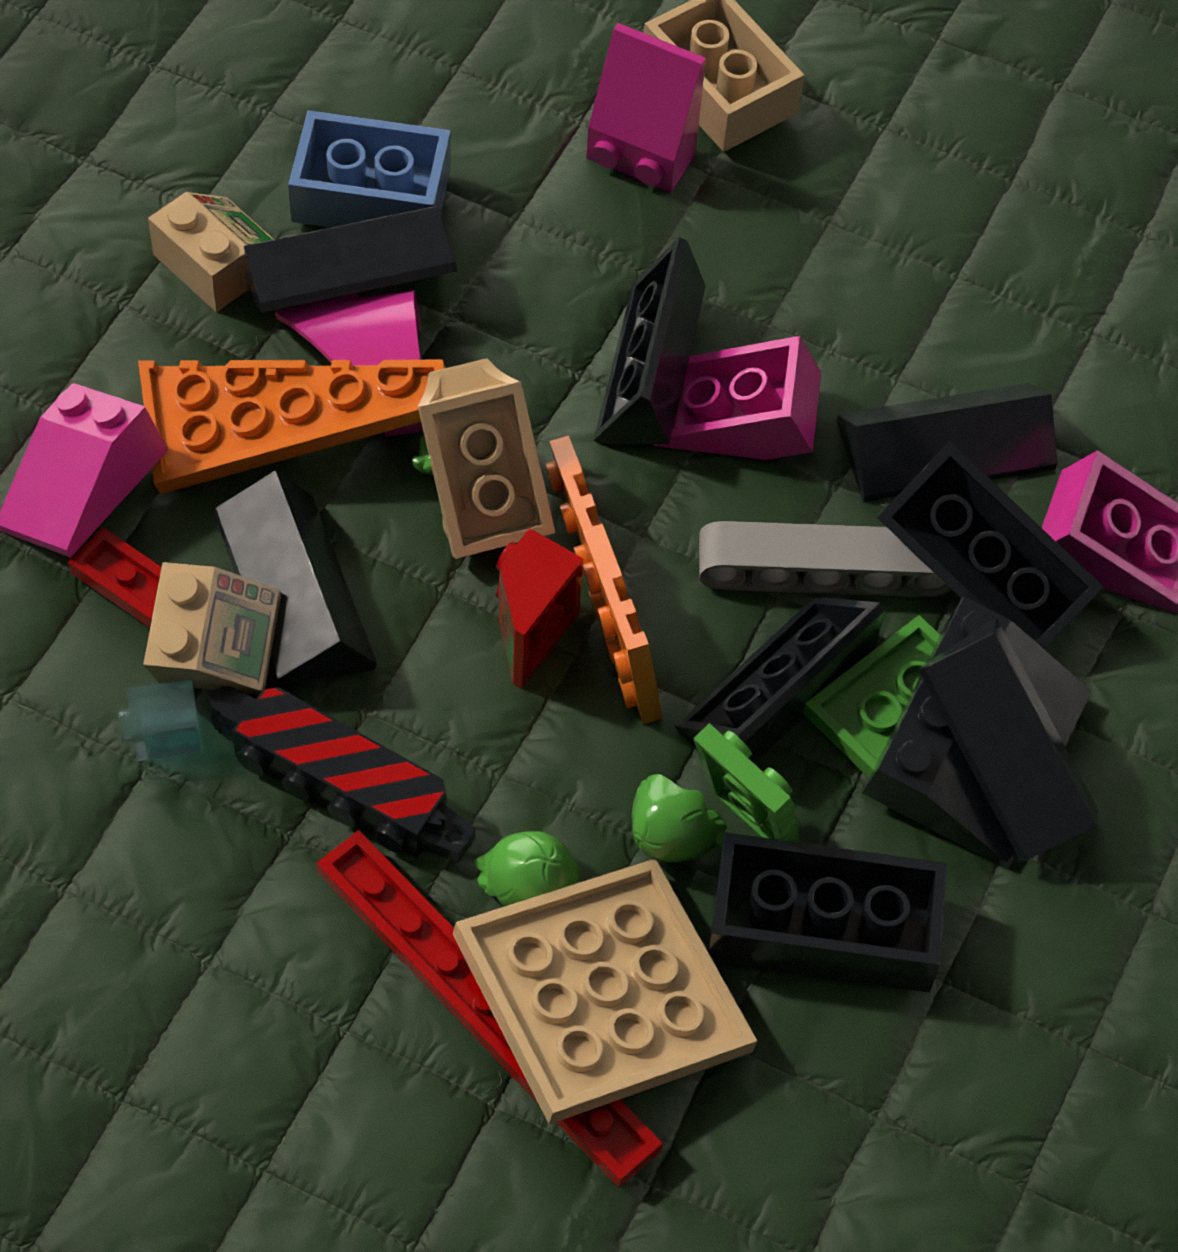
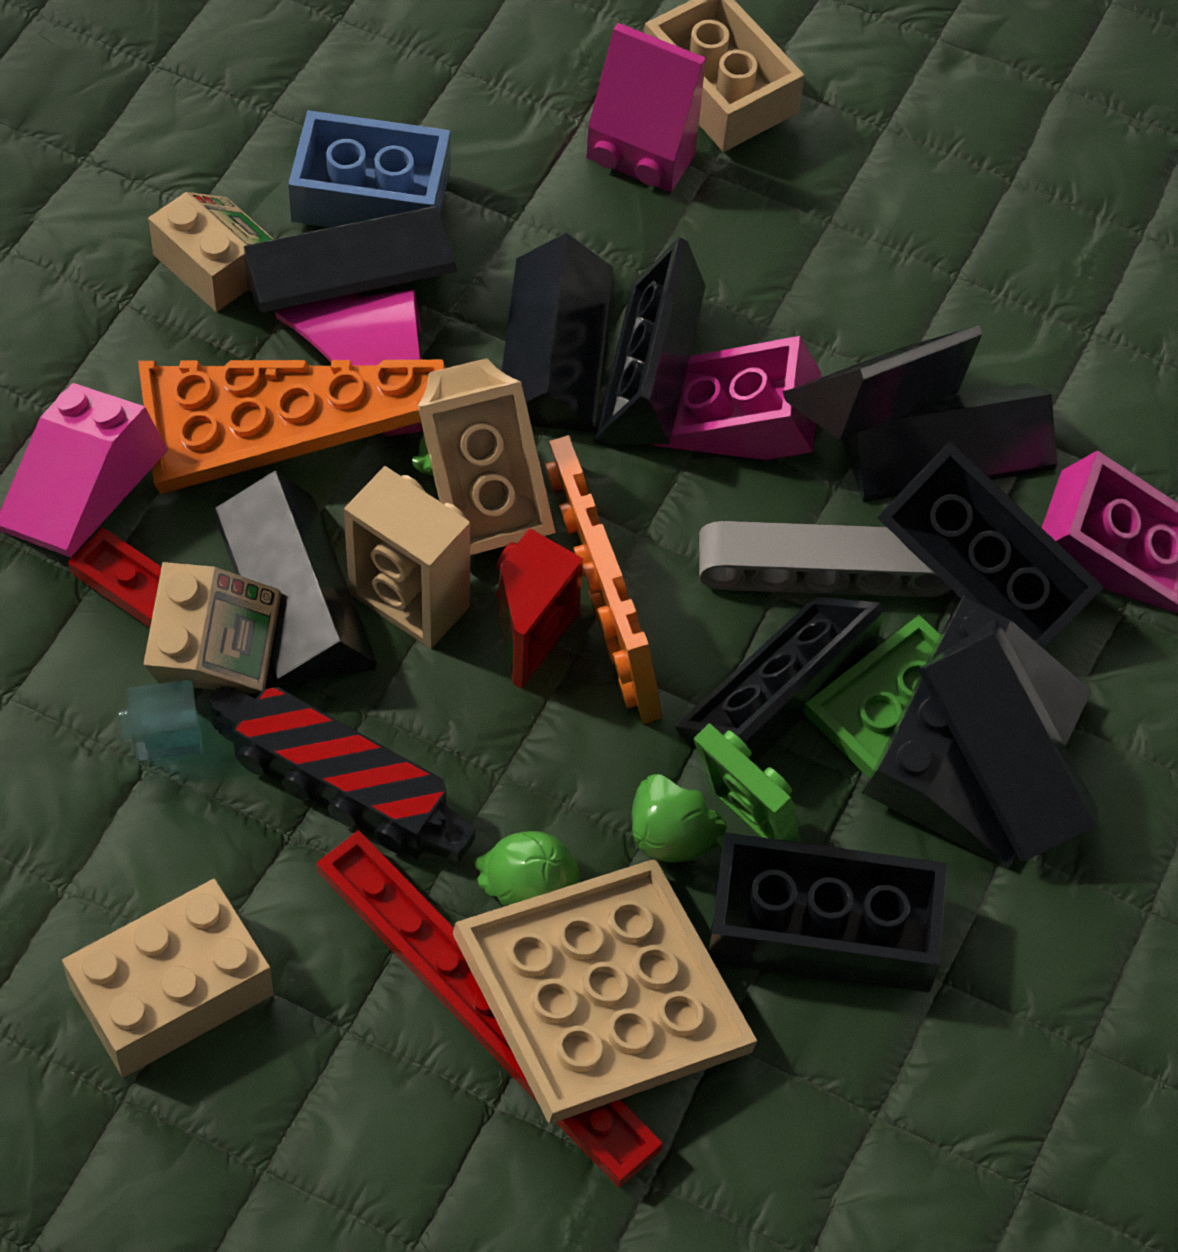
(168, 977): none -> tan brick
(408, 556): none -> tan brick
(559, 332): none -> black slope
(887, 384): none -> black slope

